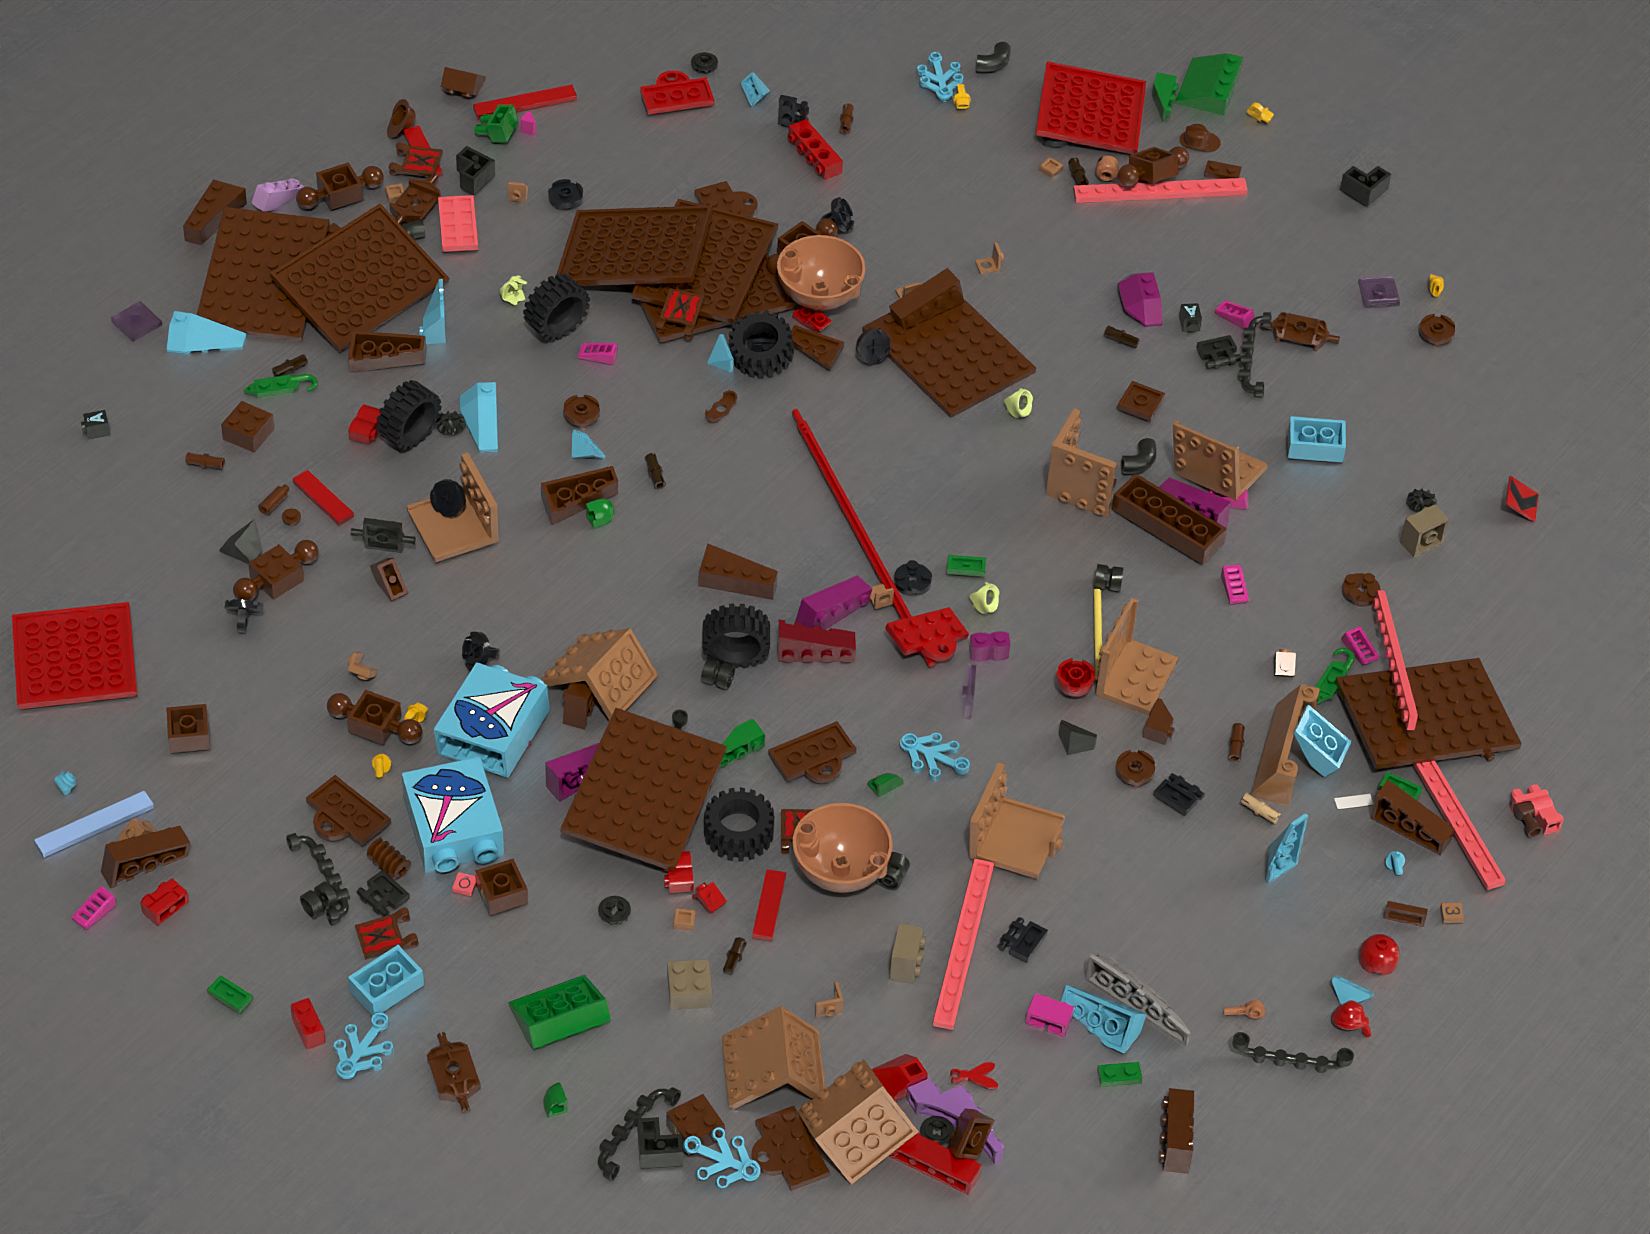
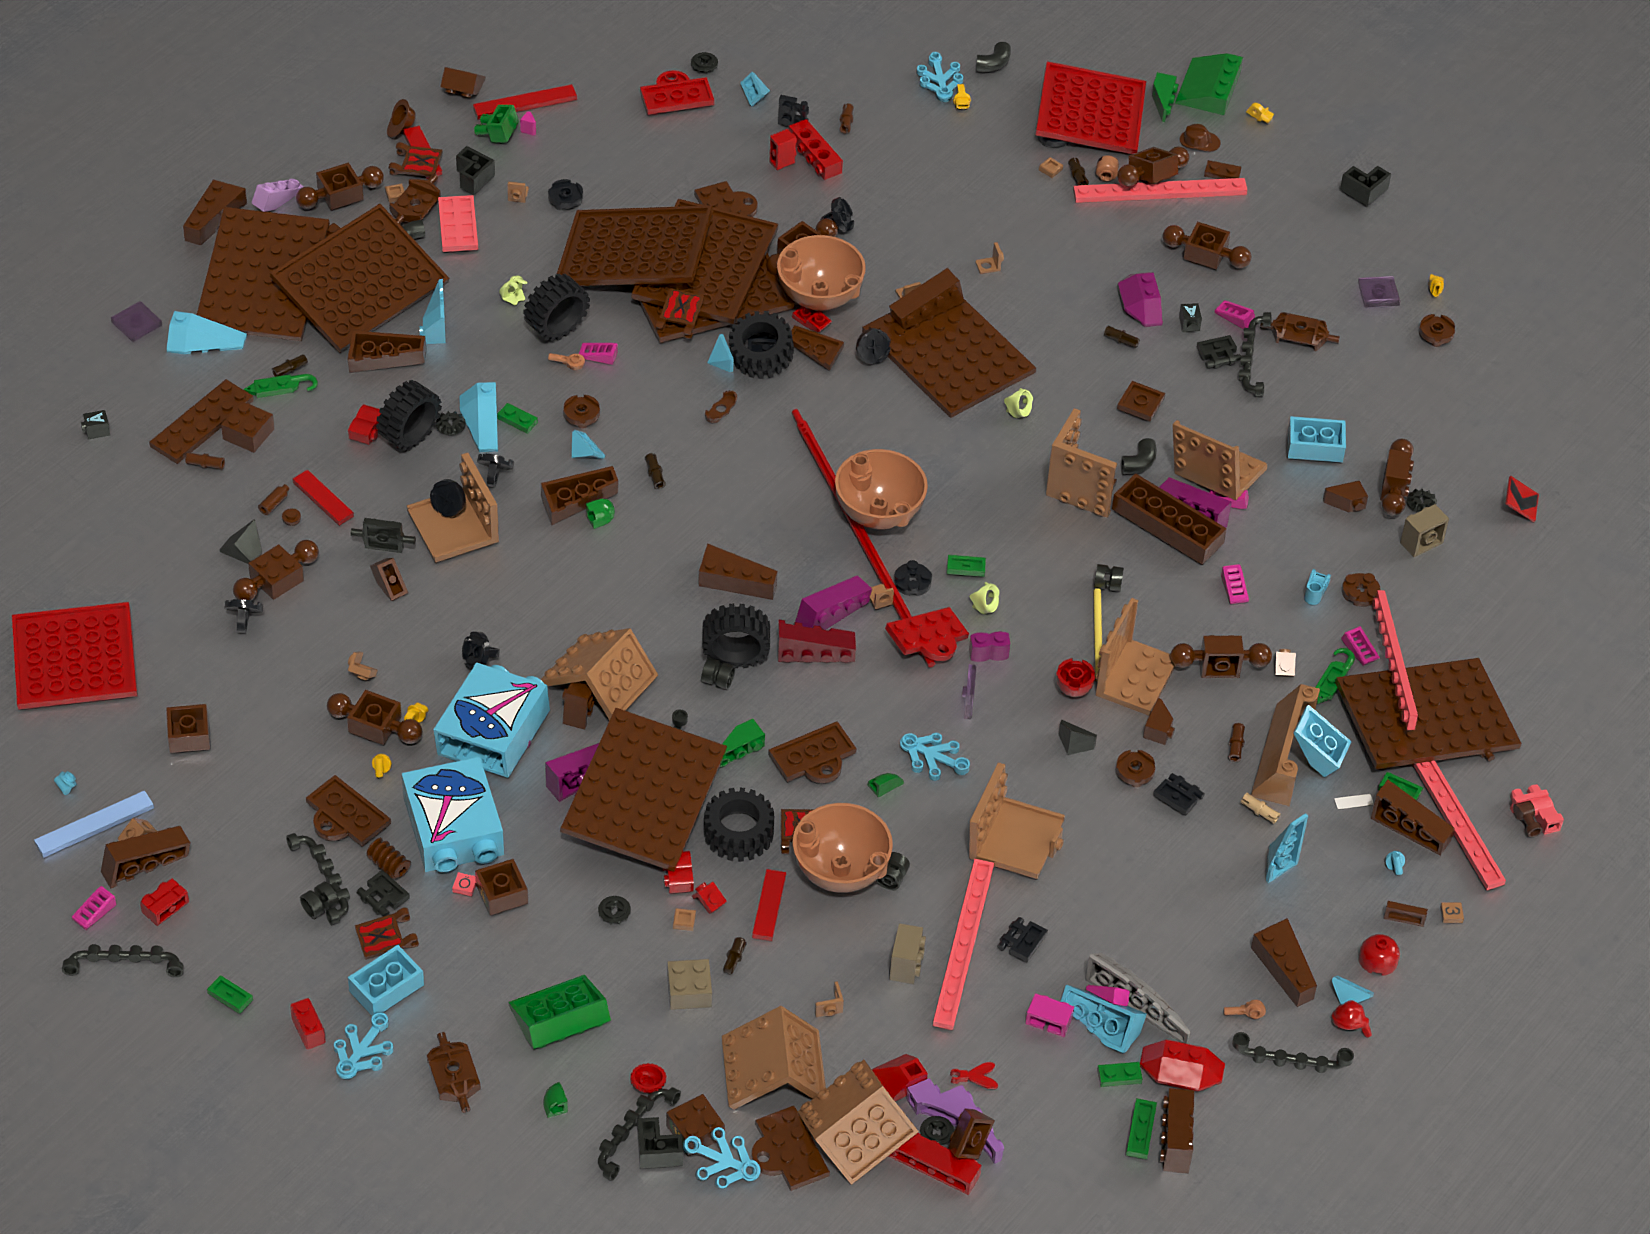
(115, 953): none -> pearl dark grey bar
(199, 421): none -> reddish brown plate
(494, 463): none -> black tile
(517, 418): none -> green plate
(573, 361): none -> nougat plate
(648, 1078): none -> red hat
(782, 149): none -> red brick
(888, 493): none -> nougat piece
(1111, 994): none -> dark pink slope
(1141, 1128): none -> green plate
(1182, 1065): none -> red wedge
(1207, 245): none -> reddish brown brick
(1221, 656): none -> reddish brown brick
(1285, 961): none -> reddish brown wedge
(1316, 587): none -> medium azure piece
(1346, 496): none -> reddish brown slope
(1397, 477): none -> reddish brown brick

